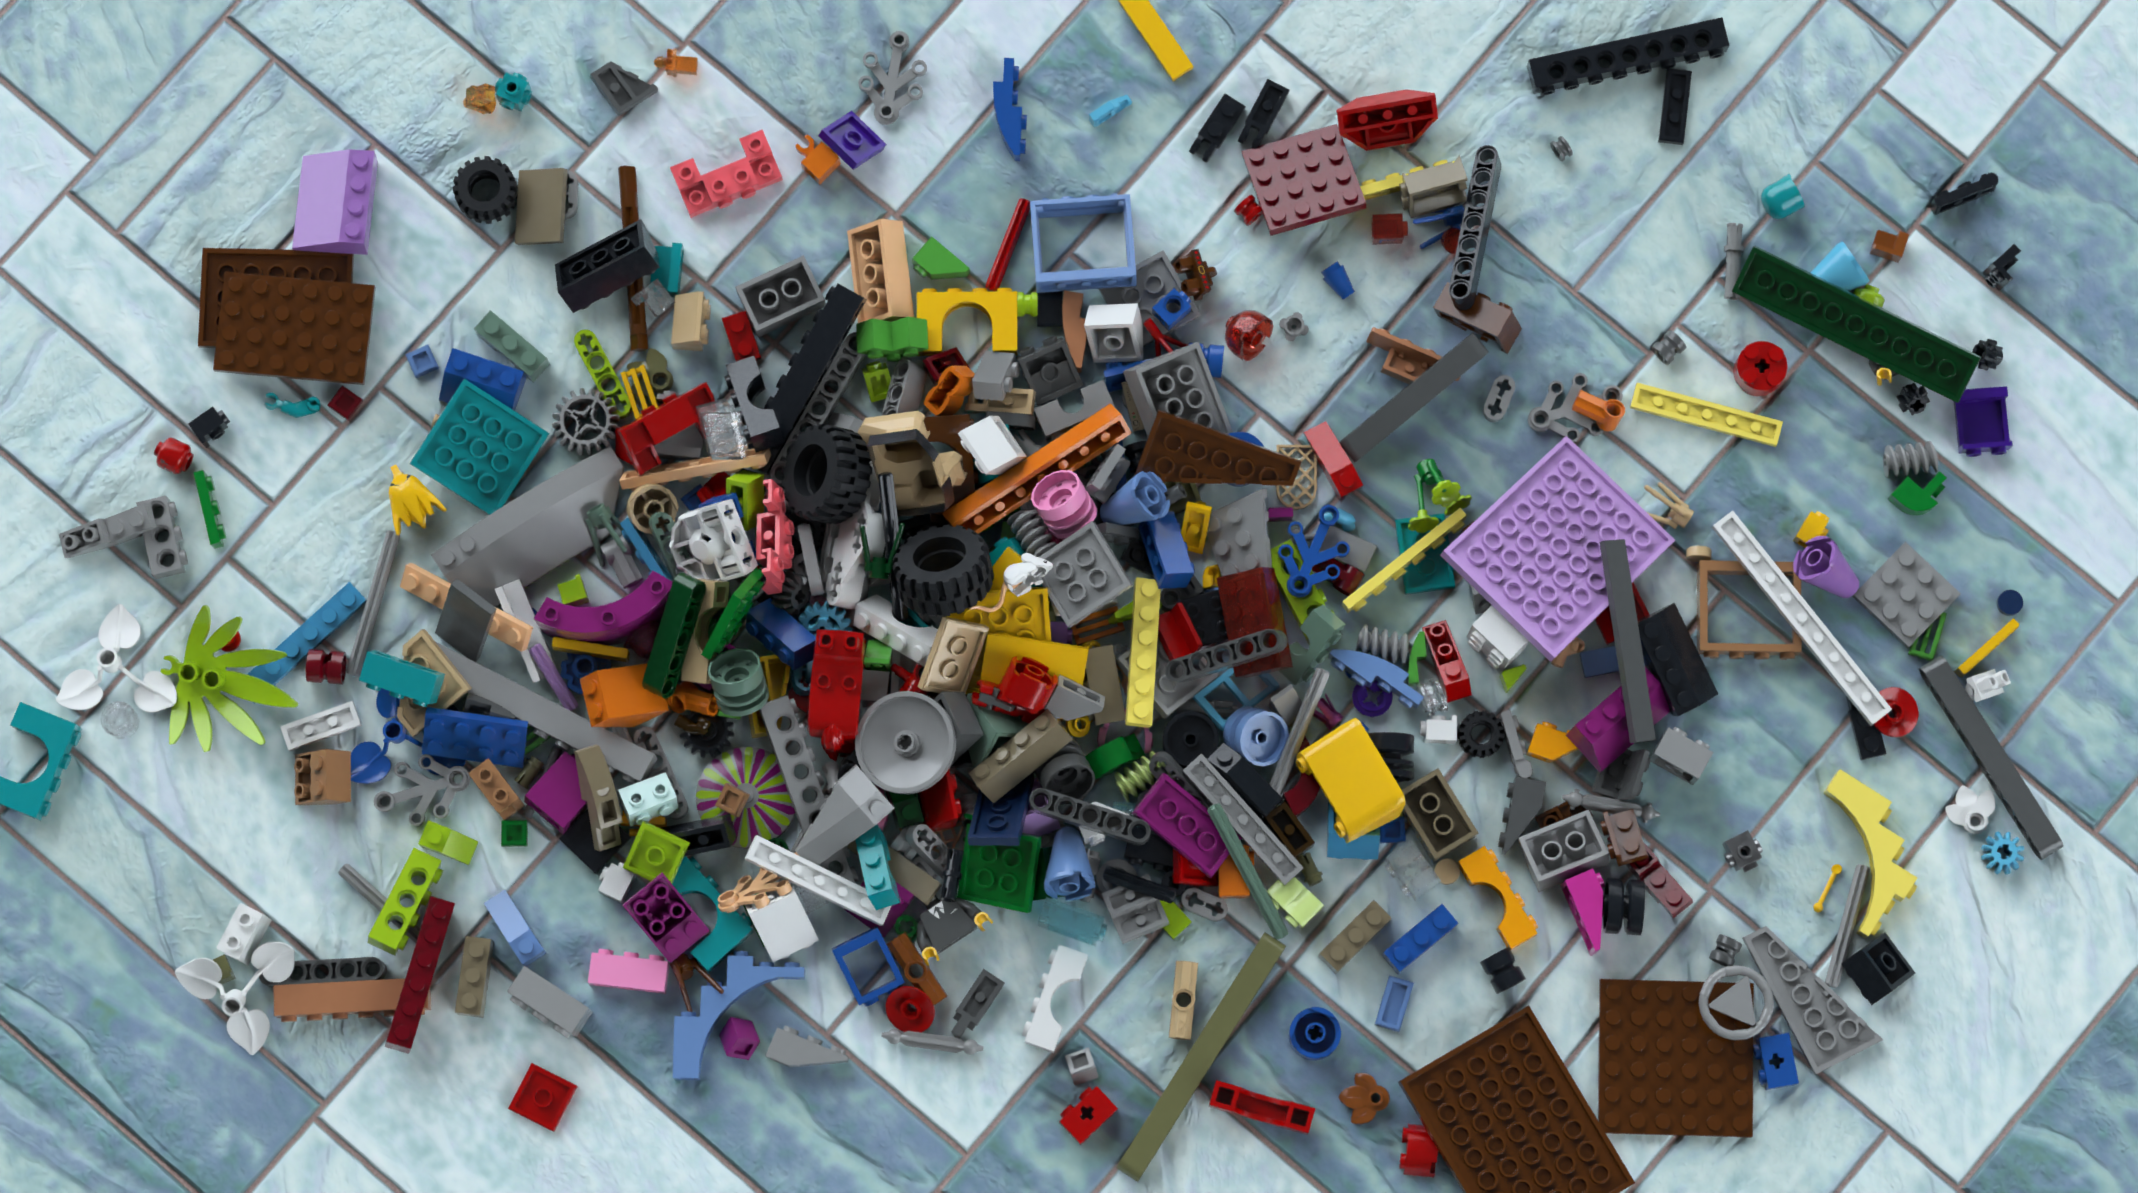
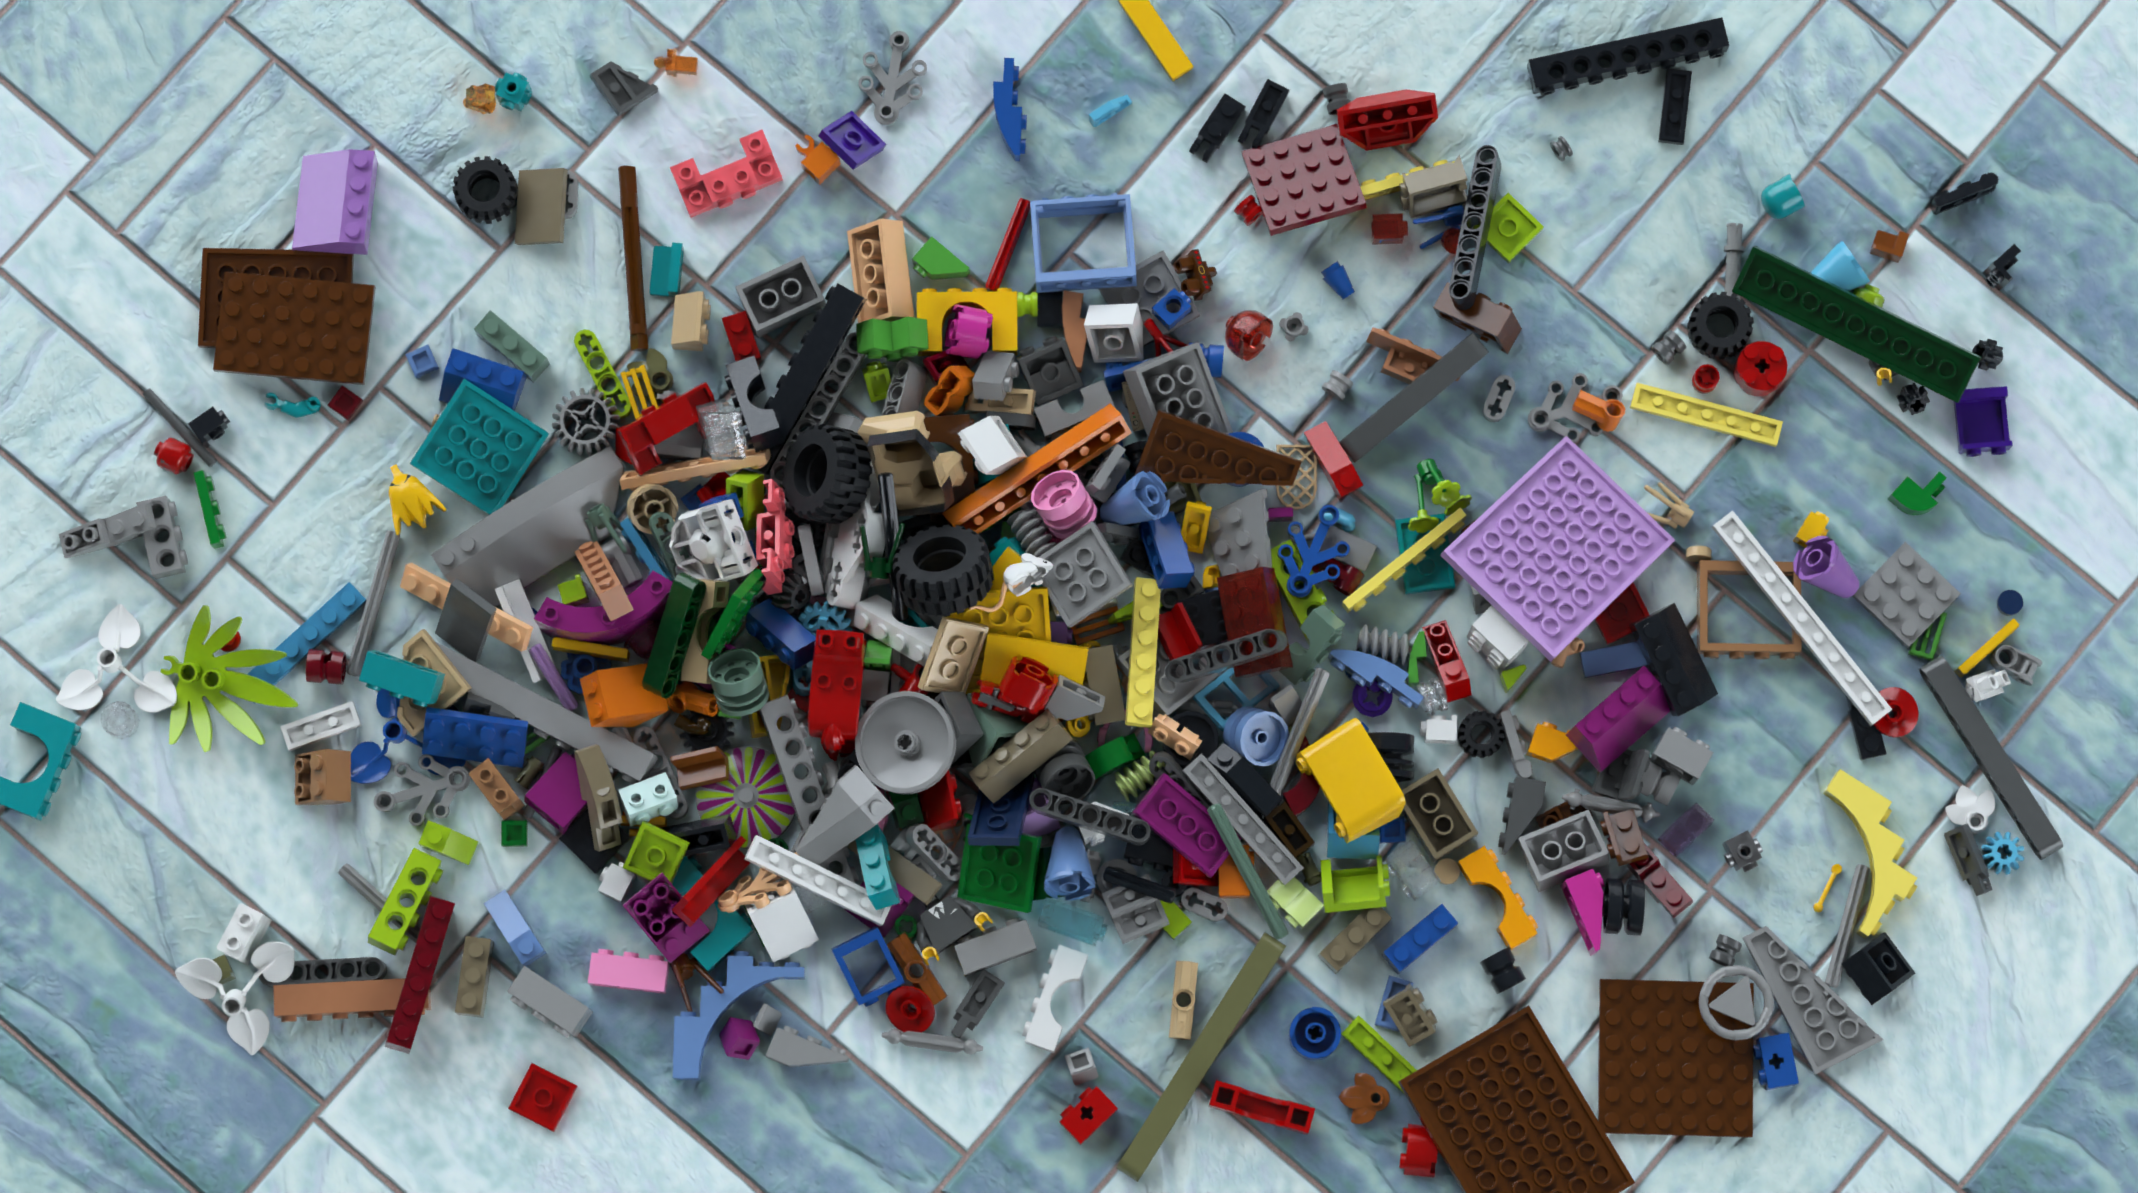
(180, 428): none -> dark grey bar
(603, 580): none -> nougat brick
(606, 266): black slope -> none
(655, 298): clear panel -> none
(701, 767): none -> dark orange panel
(712, 884): none -> red fence
(732, 800): medium nougat tile -> none
(767, 1019): none -> light grey slope
(952, 875): black pin -> none
(968, 332): none -> dark pink brick
(995, 946): none -> light grey brick
(1183, 742): none -> light nougat hinge
(1331, 716): flat silver piece -> none
(1336, 96): none -> dark grey wheel
(1337, 385): none -> light grey wheel
(1354, 887): none -> lime panel
(1378, 1051): none -> lime tile
(1410, 1015): none -> dark tan bracket
(1511, 228): none -> lime plate
(1627, 641): dark grey tile -> none
(1659, 784): none -> light grey wheel
(1685, 829): none -> clear purple slope
(1706, 374): none -> red wheel
(1724, 305): none -> black tyre
(1910, 458): light grey piece -> none
(1968, 858): none -> dark grey hinge
(2020, 665): none -> light grey piece

